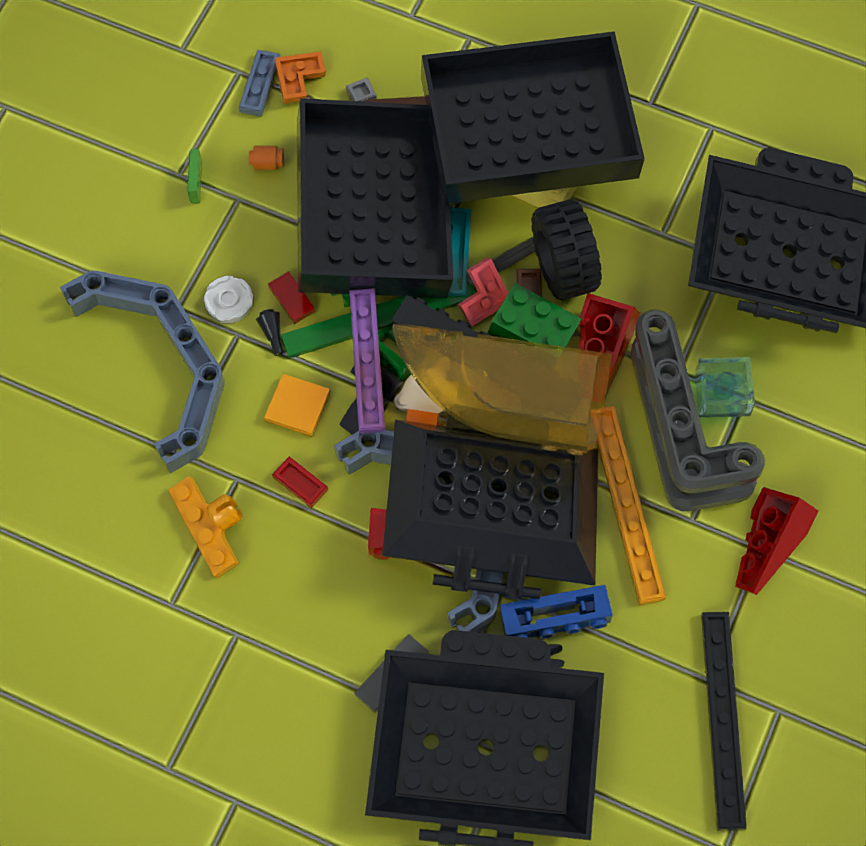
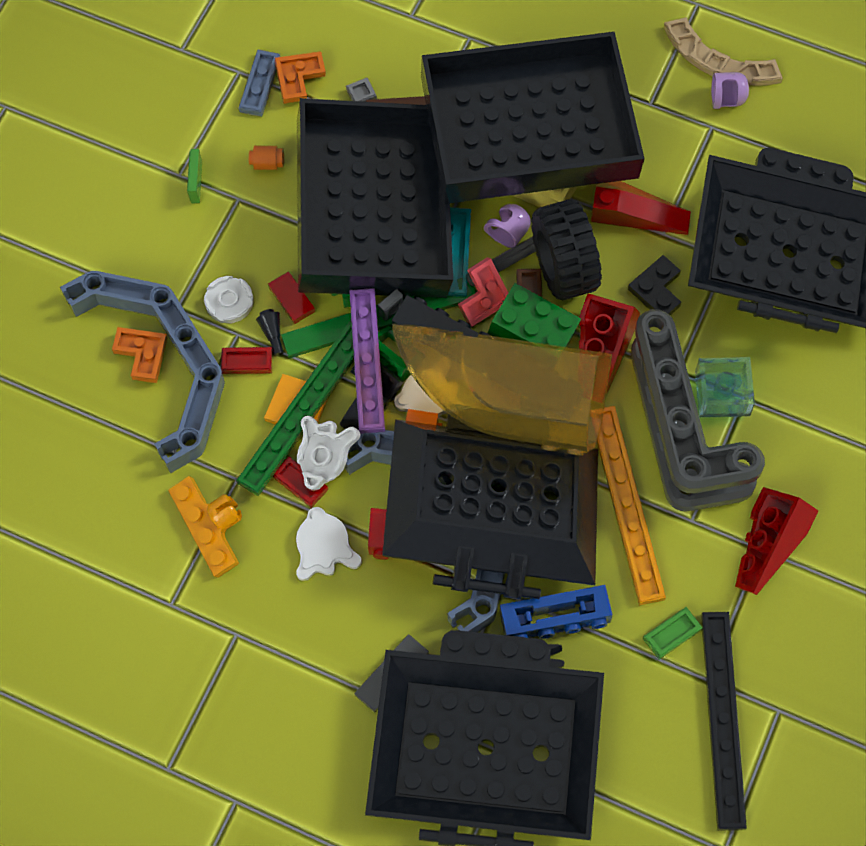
(146, 348): none -> orange plate
(246, 360): none -> red tile
(306, 403): none -> green tile
(322, 544): none -> white tile
(323, 451): none -> white tile
(390, 305): none -> dark grey tile
(511, 228): none -> lavender helmet
(631, 207): none -> red wedge
(652, 284): none -> black plate
(672, 633): none -> bright green tile
(712, 61): none -> tan tile
(729, 89): none -> lavender helmet

